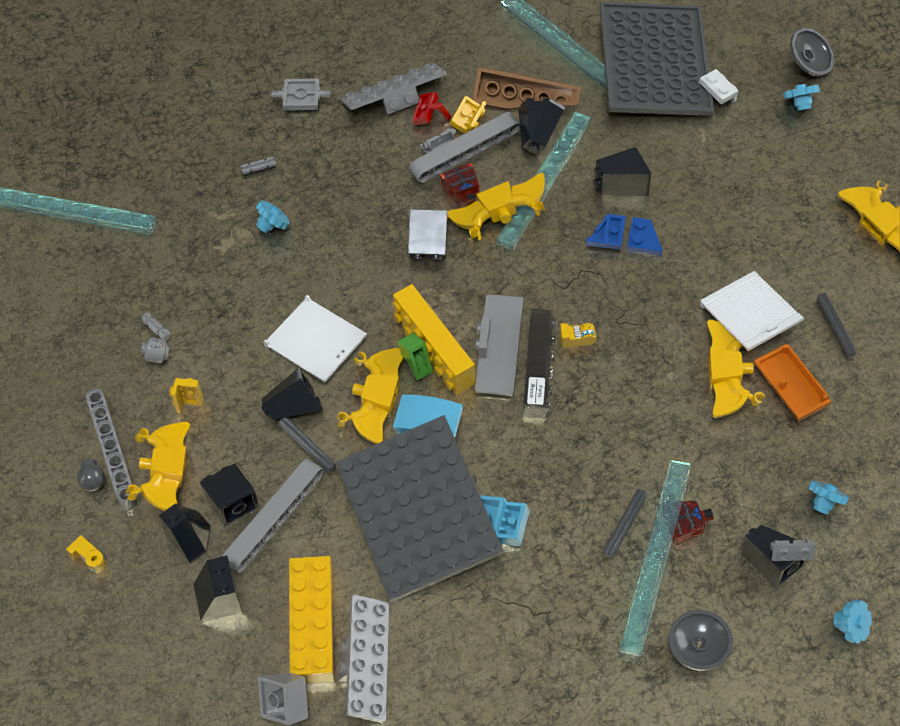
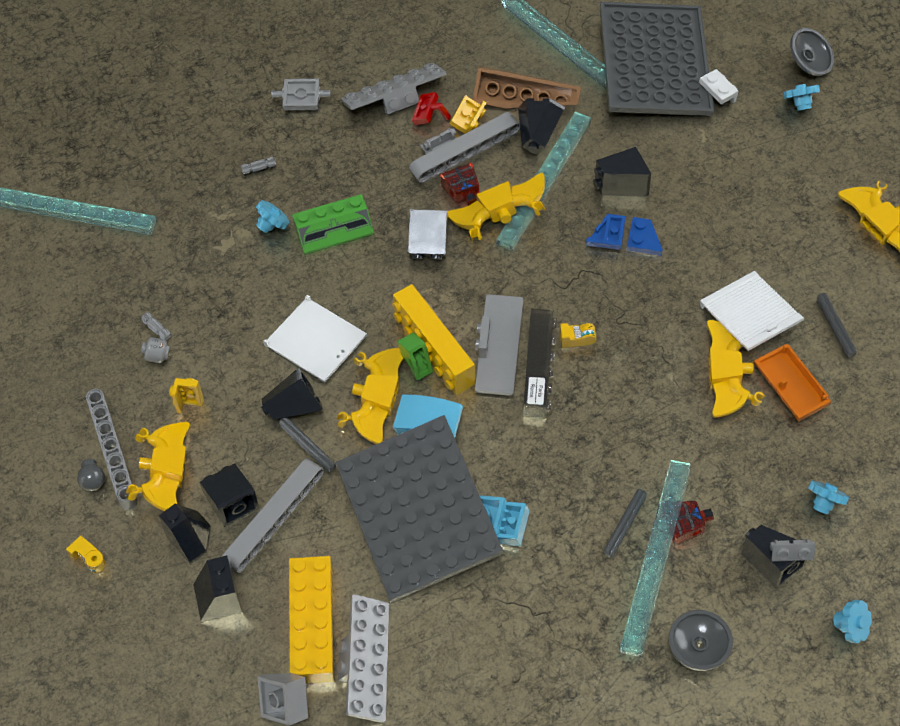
(333, 224): none -> bright green slope

